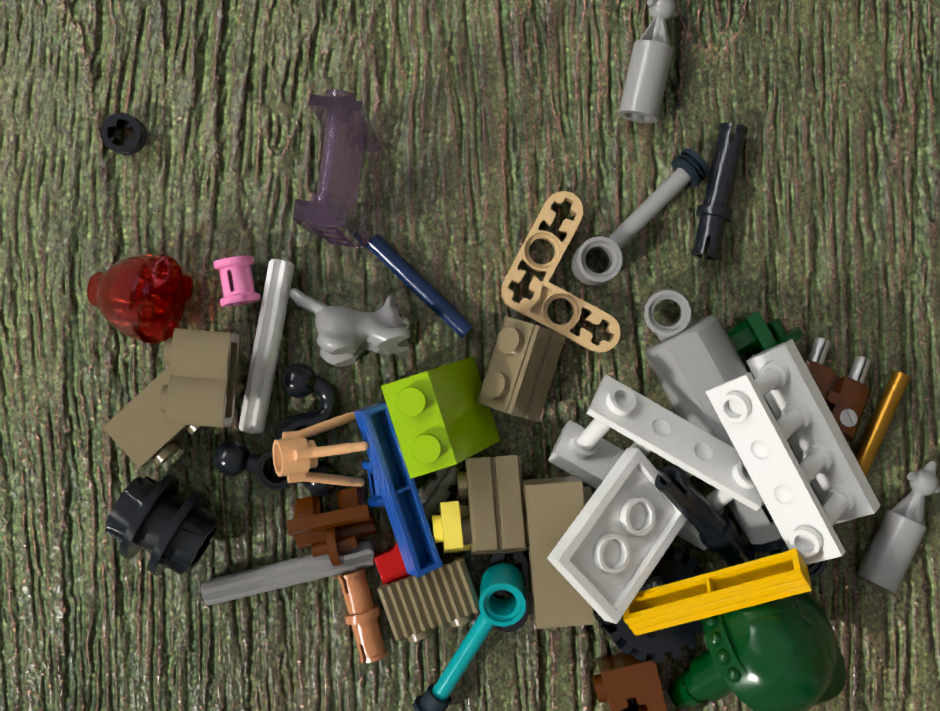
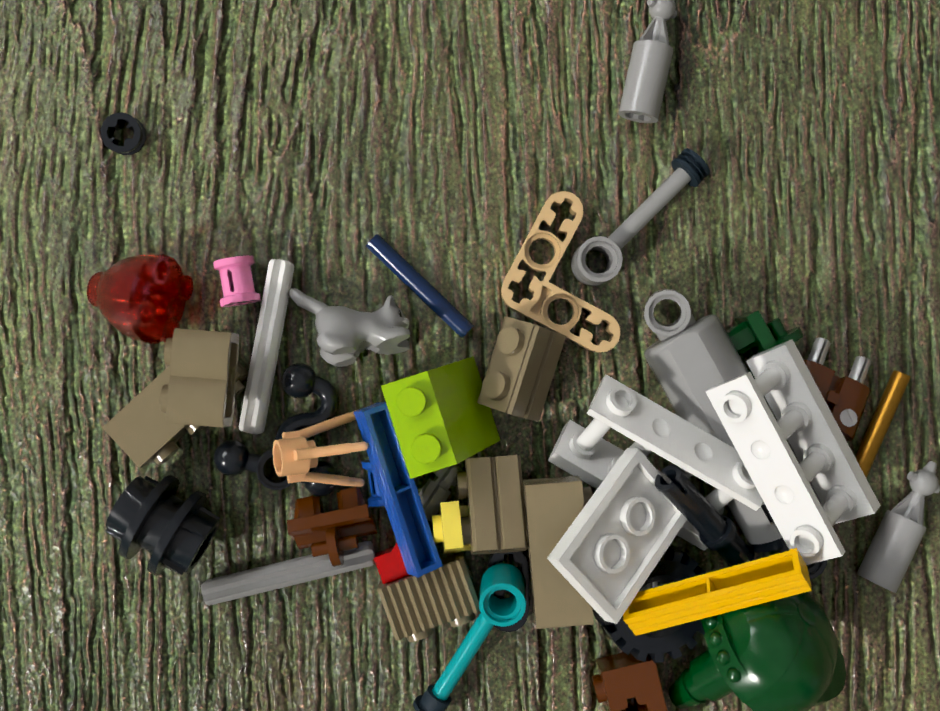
(347, 136): fence -> none
(362, 615): nougat pin -> none
(715, 209): black pin -> none

